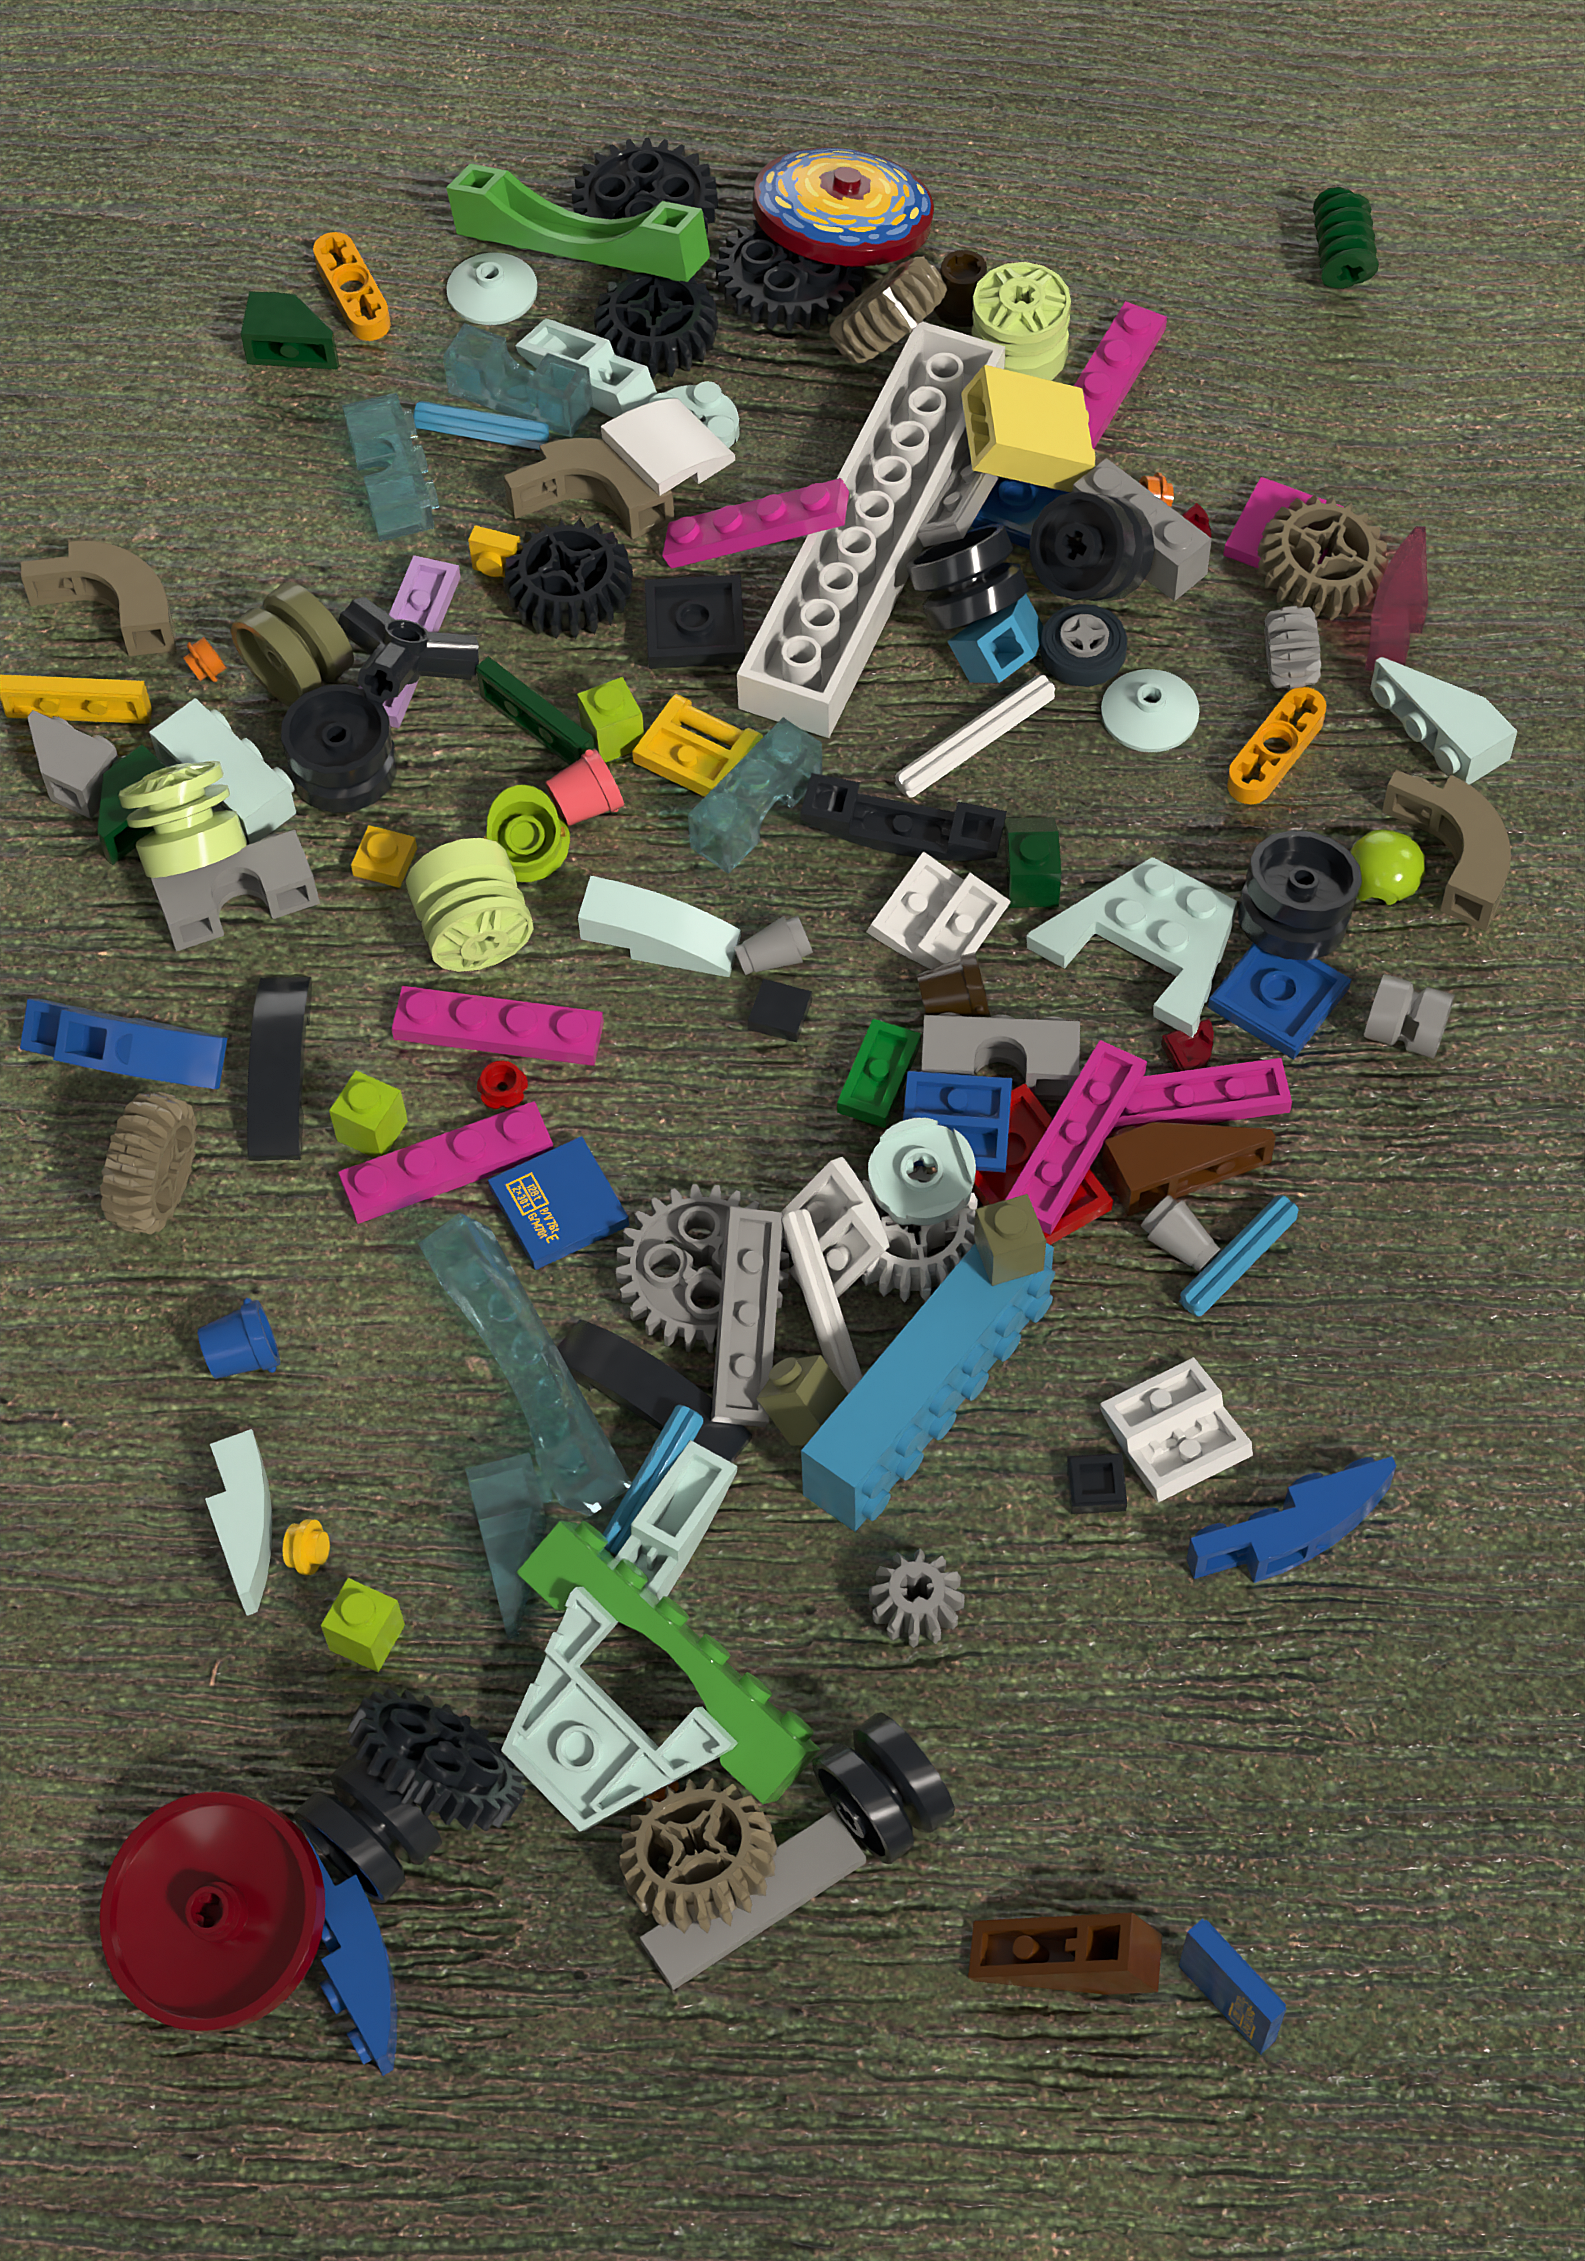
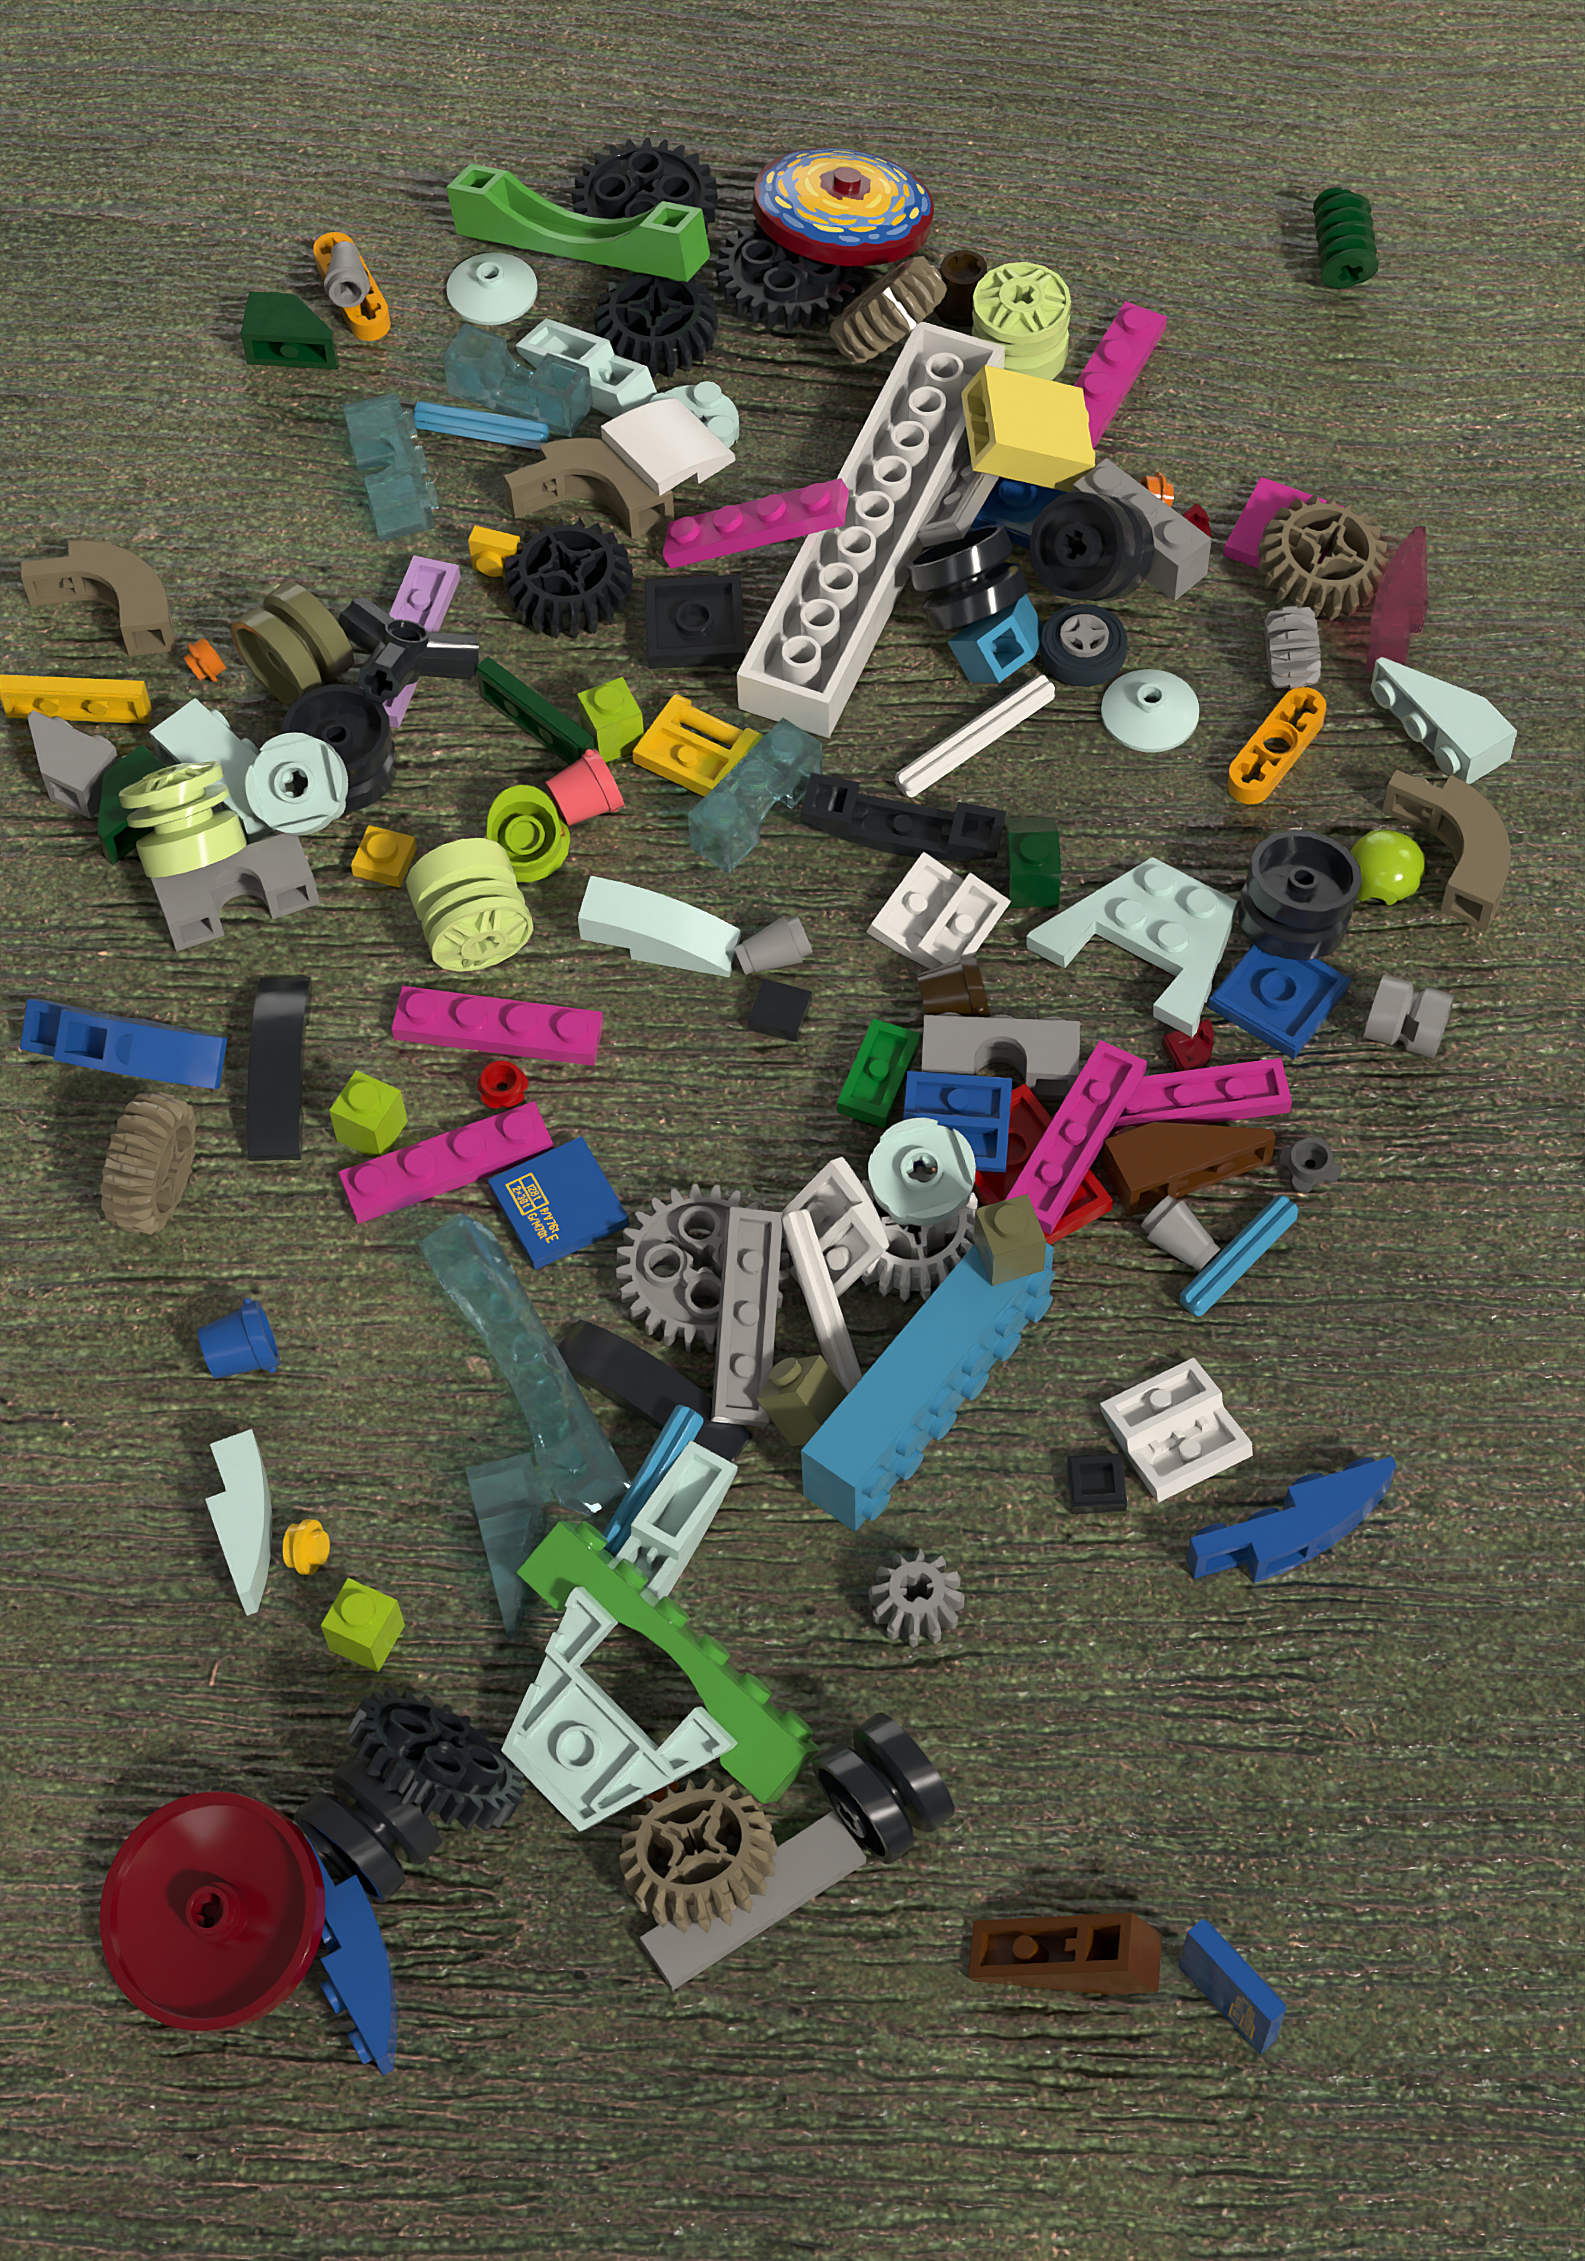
(273, 769): none -> light aqua plate
(346, 277): none -> light grey cone
(1314, 1151): none -> dark grey plate

